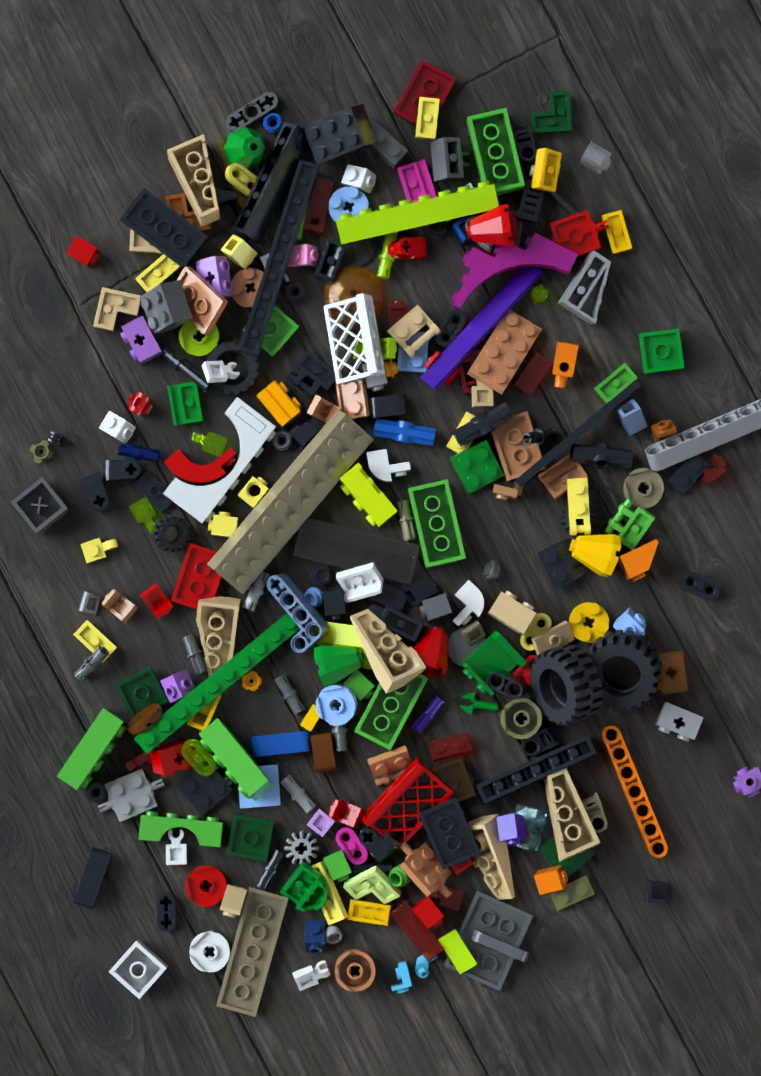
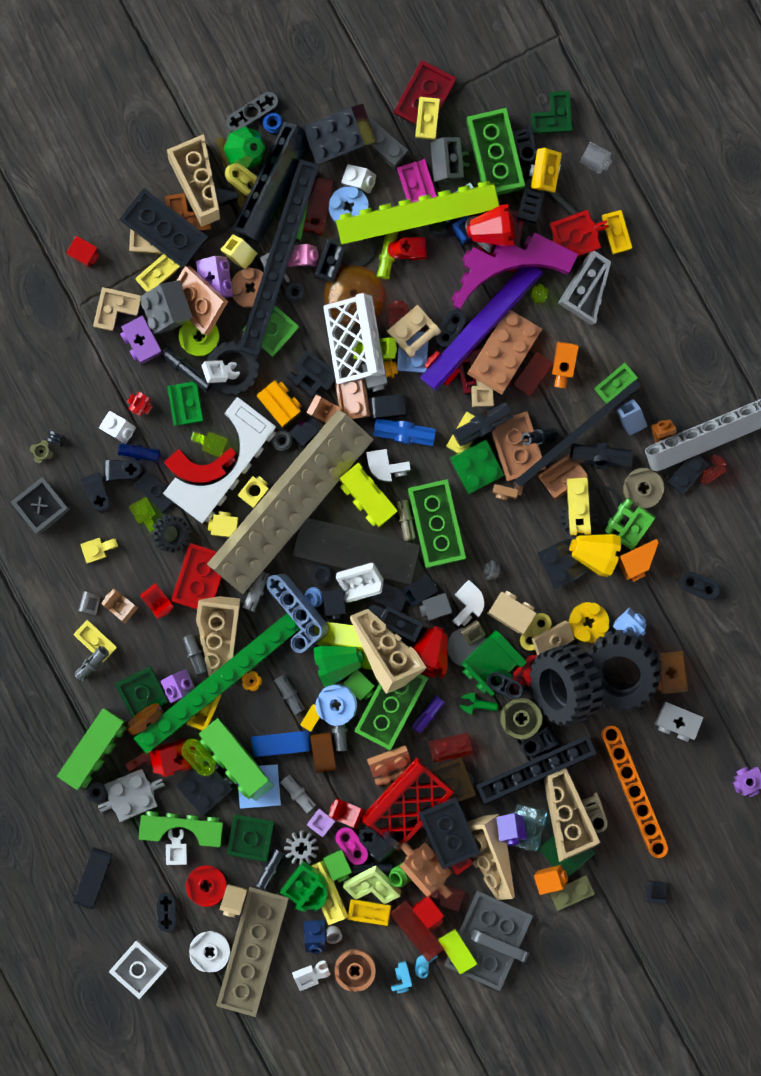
(661, 351): green plate -> none

